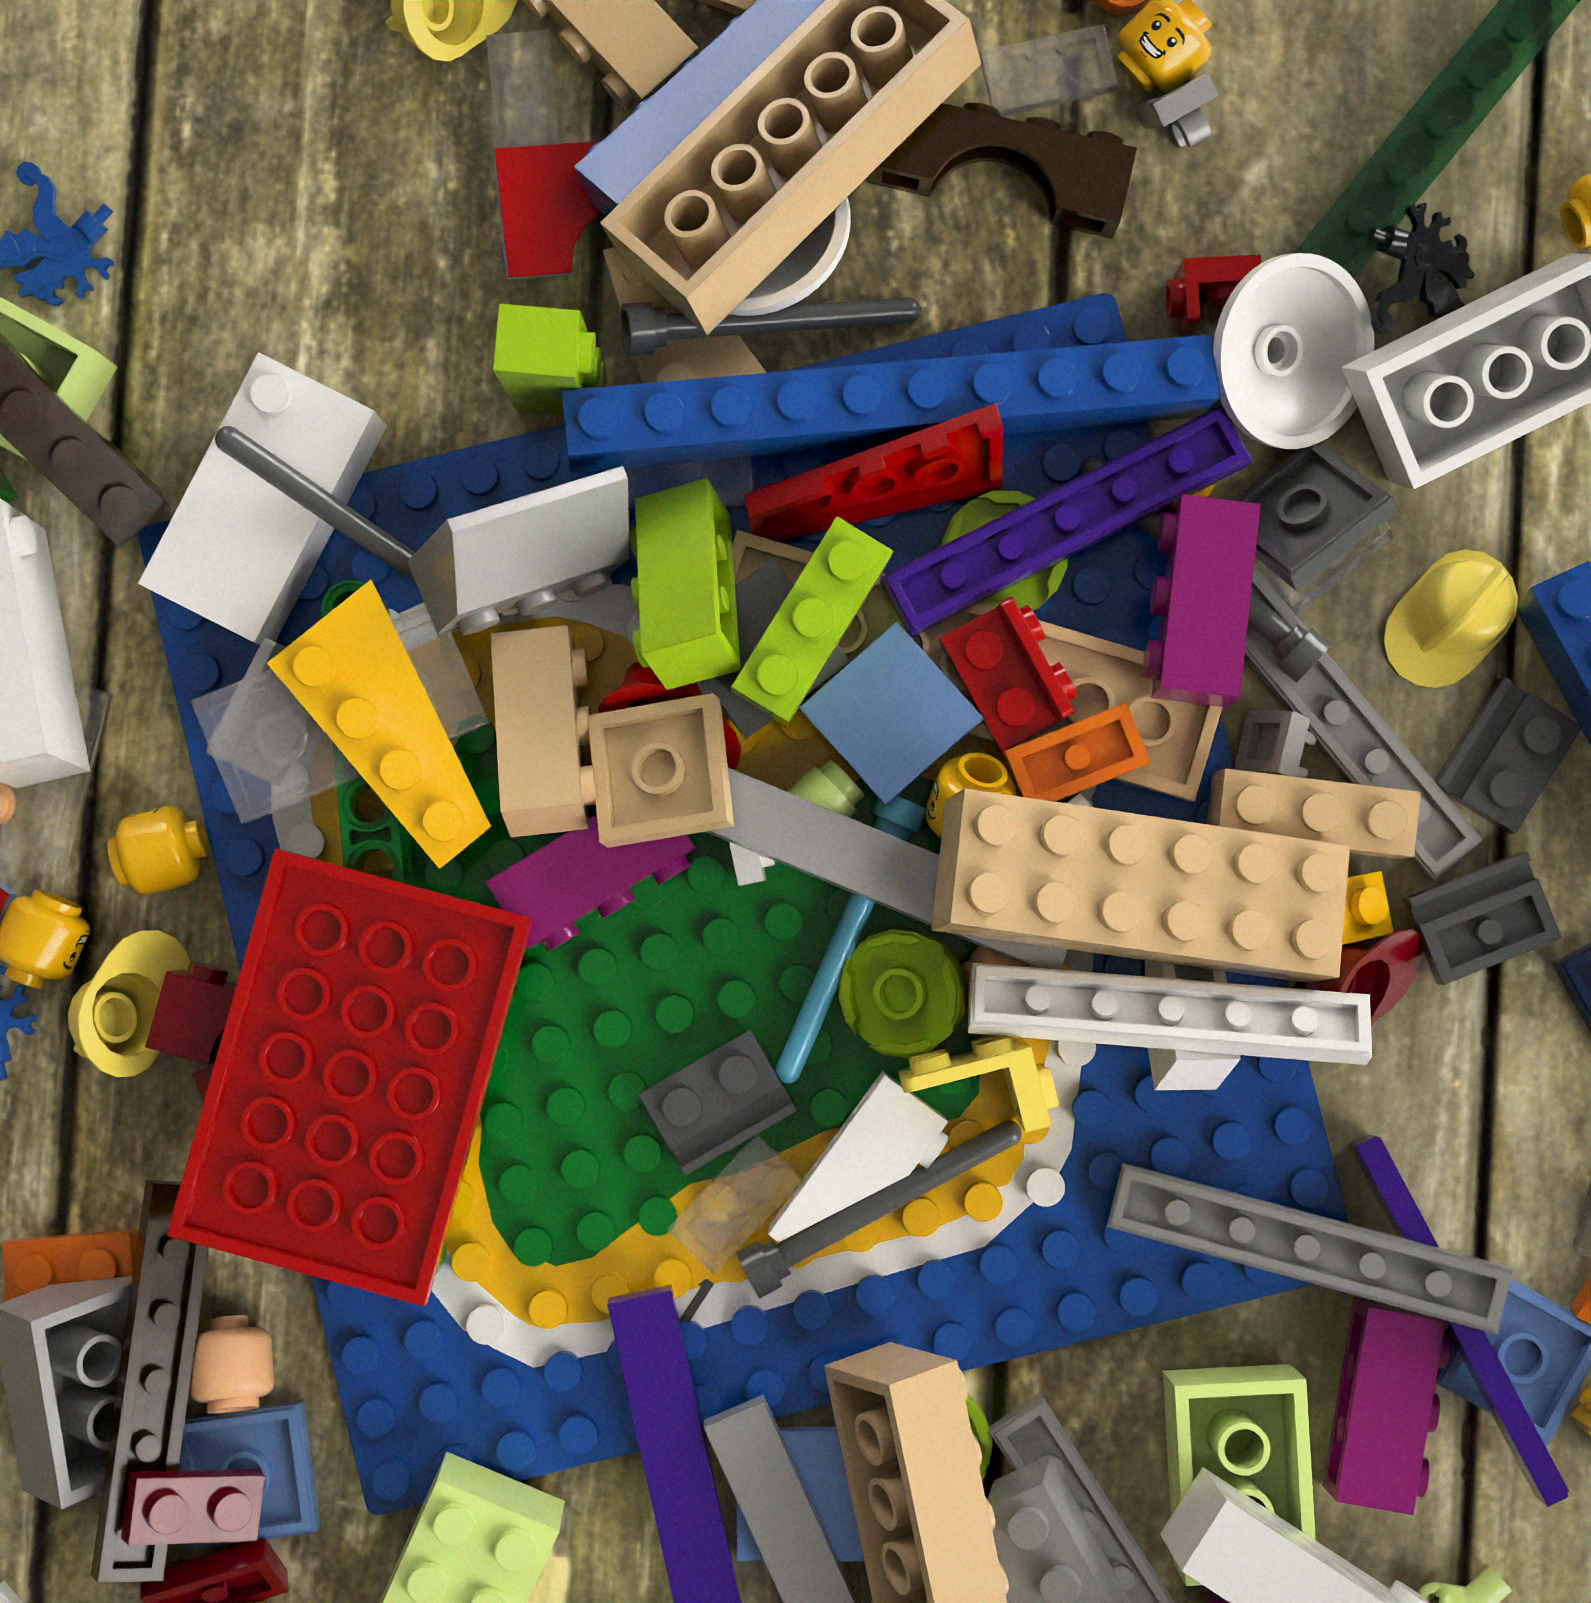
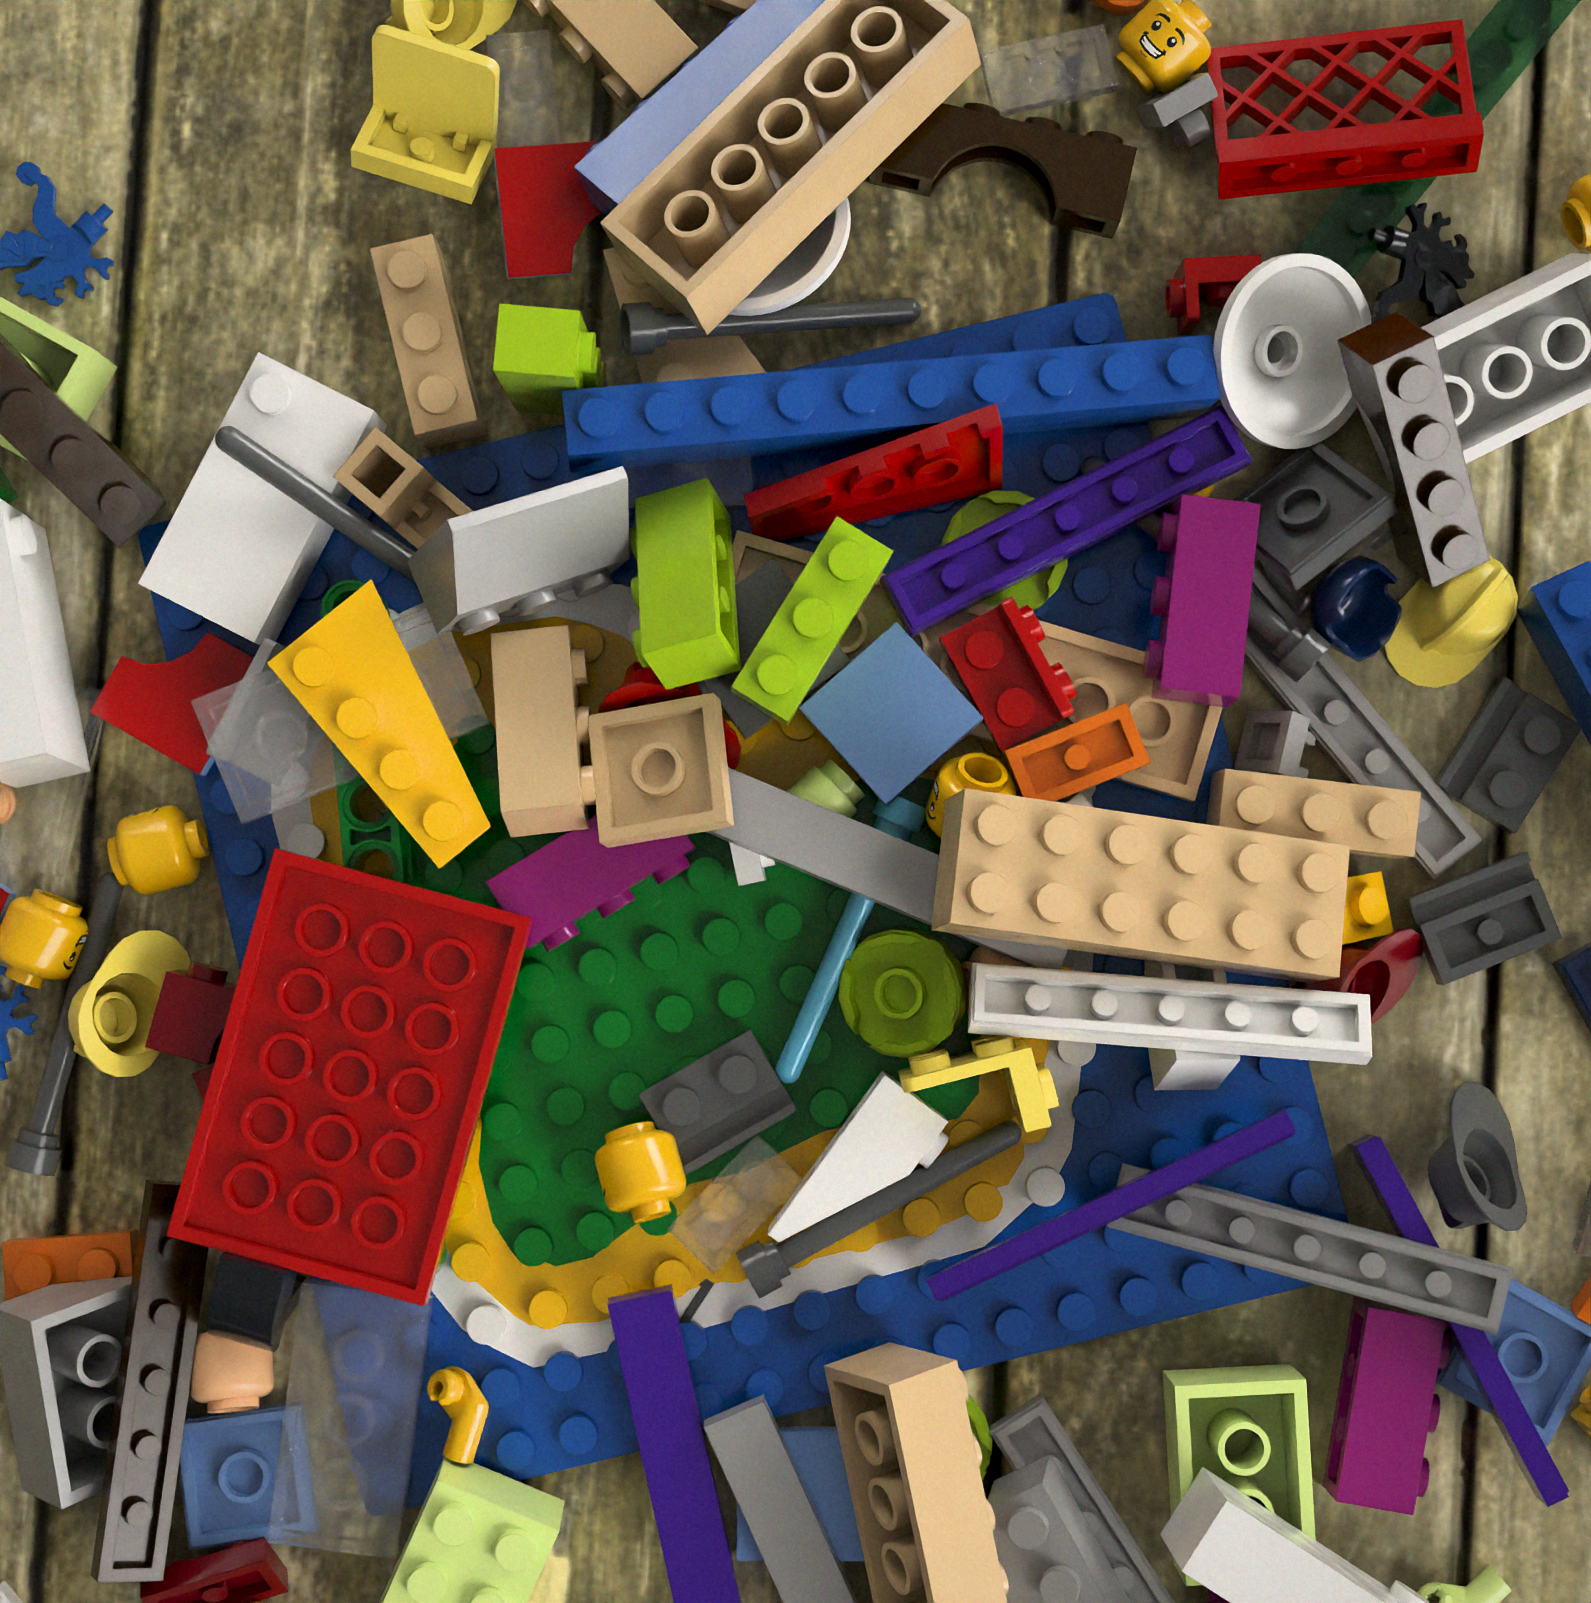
(36, 1145): none -> dark grey piece
(156, 698): none -> red tile
(192, 1506): plate -> none
(252, 1301): none -> black brick
(349, 1421): none -> clear tile
(398, 489): none -> tan brick
(428, 341): none -> tan brick
(429, 115): none -> light yellow bracket
(465, 1407): none -> yellow arm
(640, 1171): none -> yellow head
(1112, 1205): none -> dark purple tile
(1347, 148): none -> red fence
(1355, 607): none -> dark blue hair
(1405, 396): none -> arch
(1477, 1165): none -> dark grey piece

